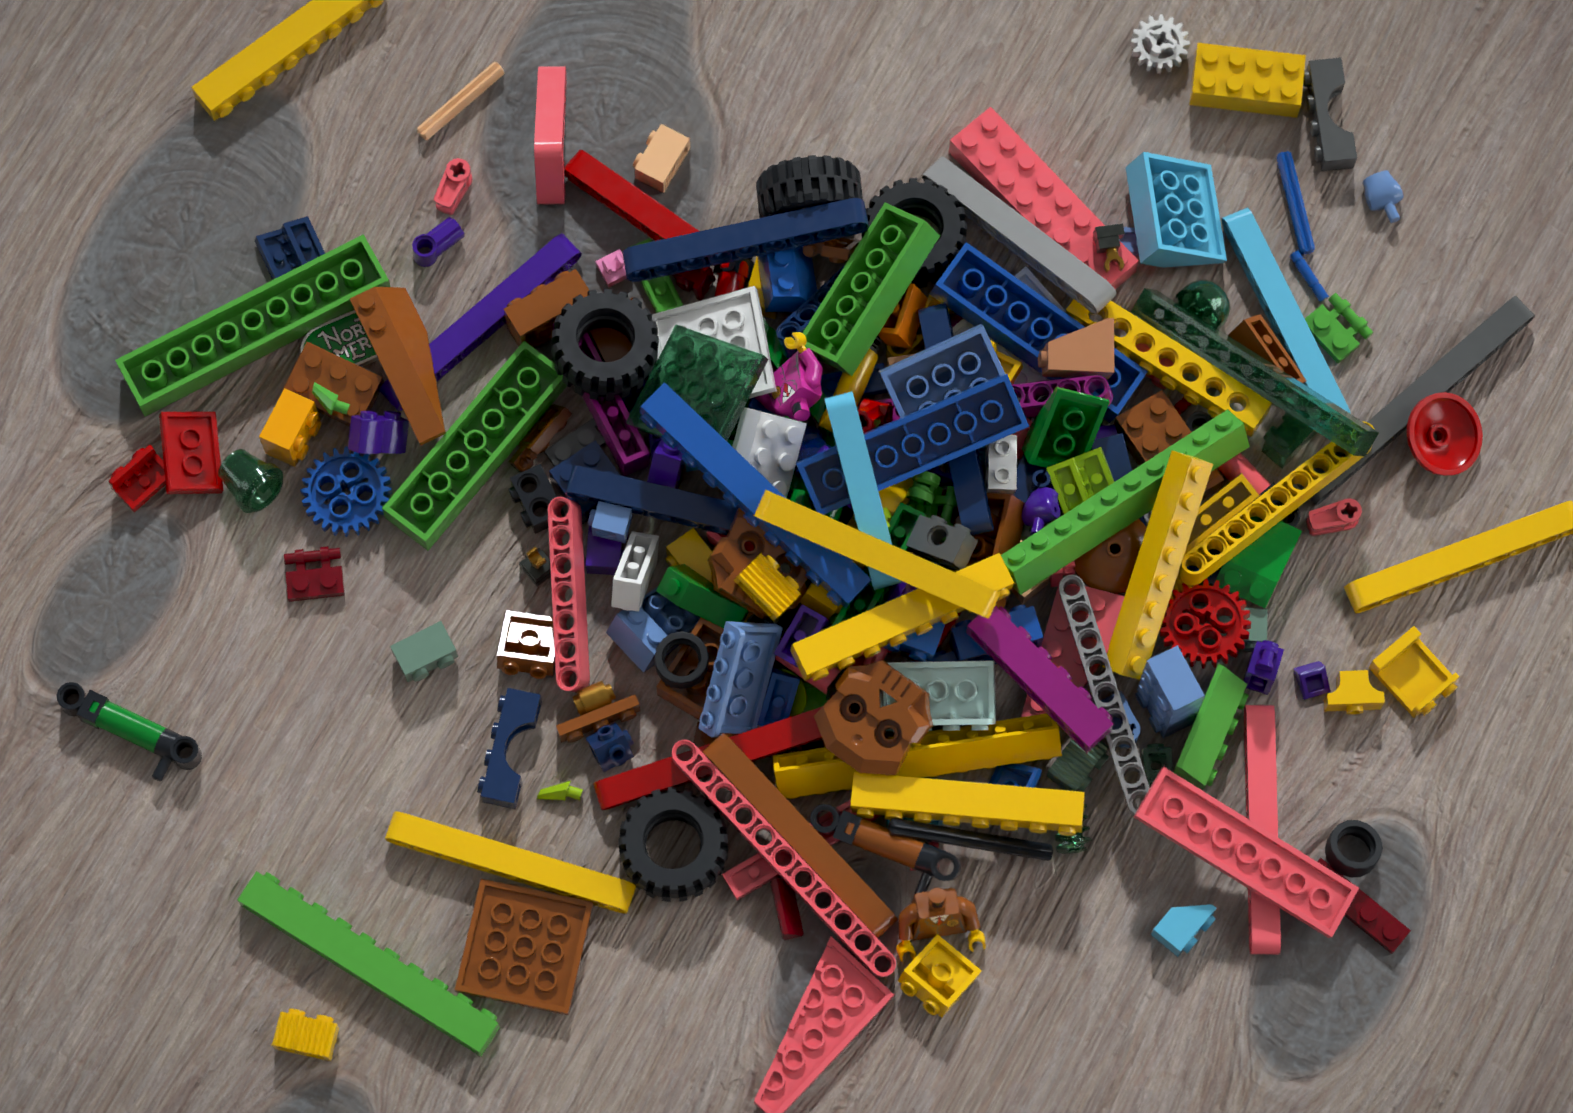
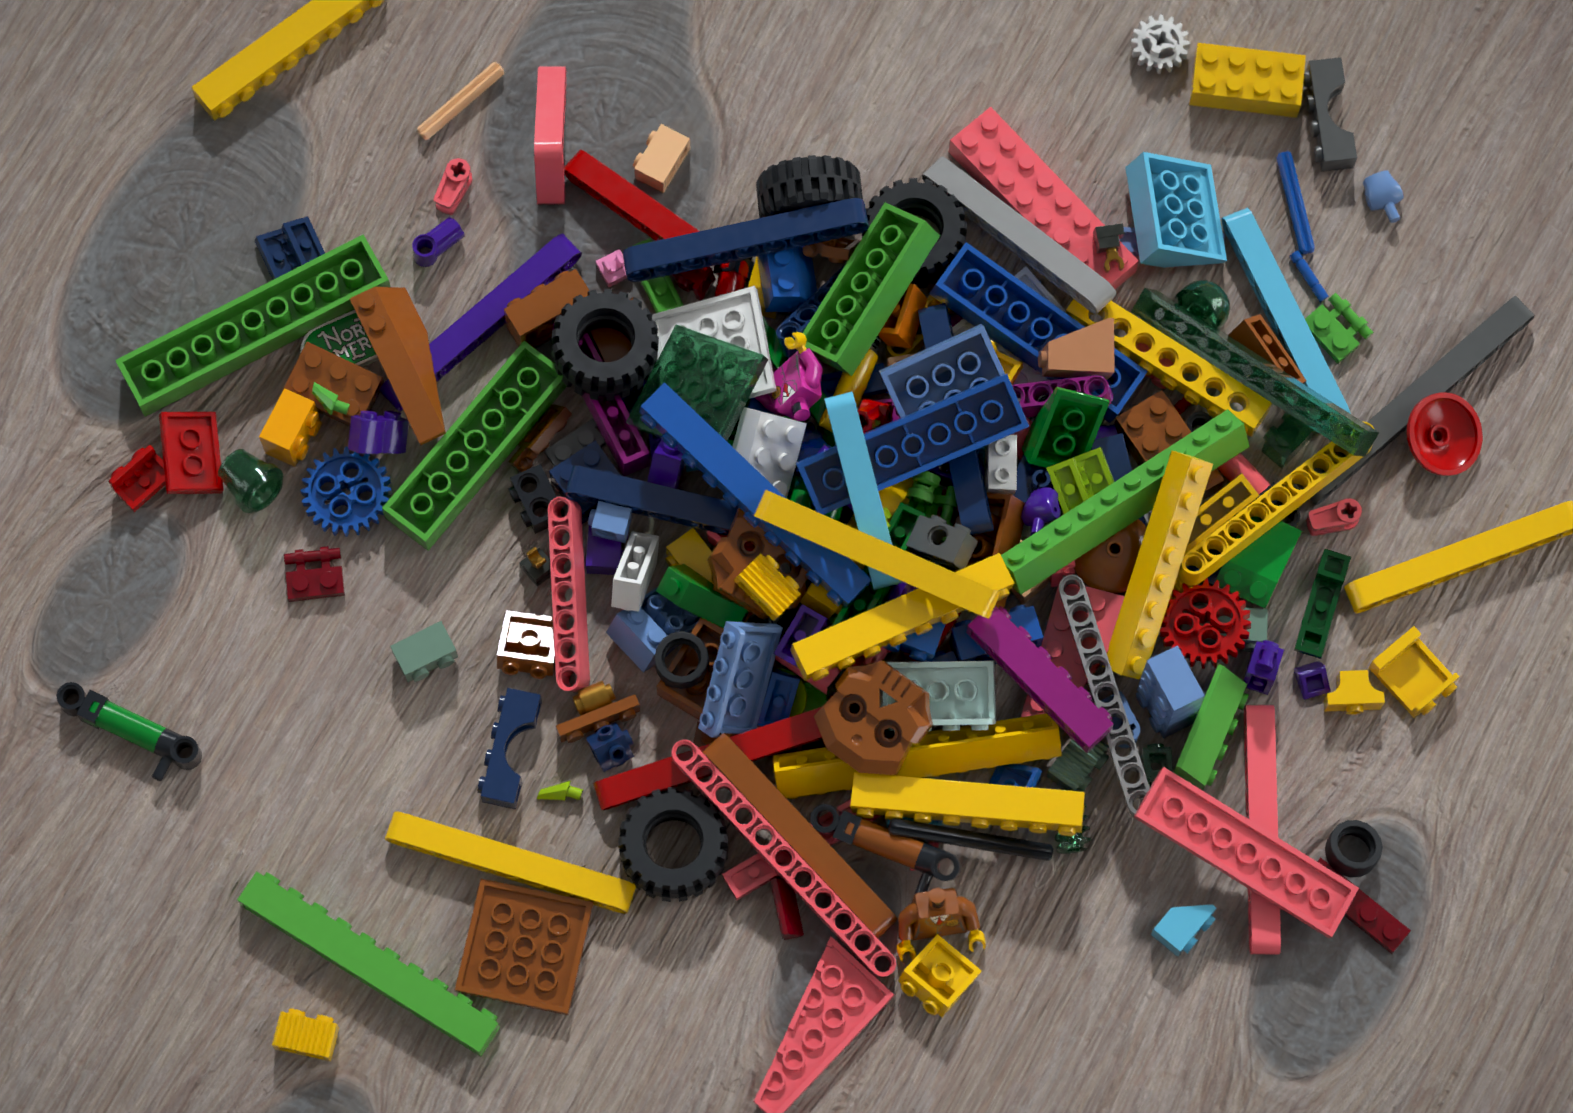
(1322, 603): none -> dark green slope

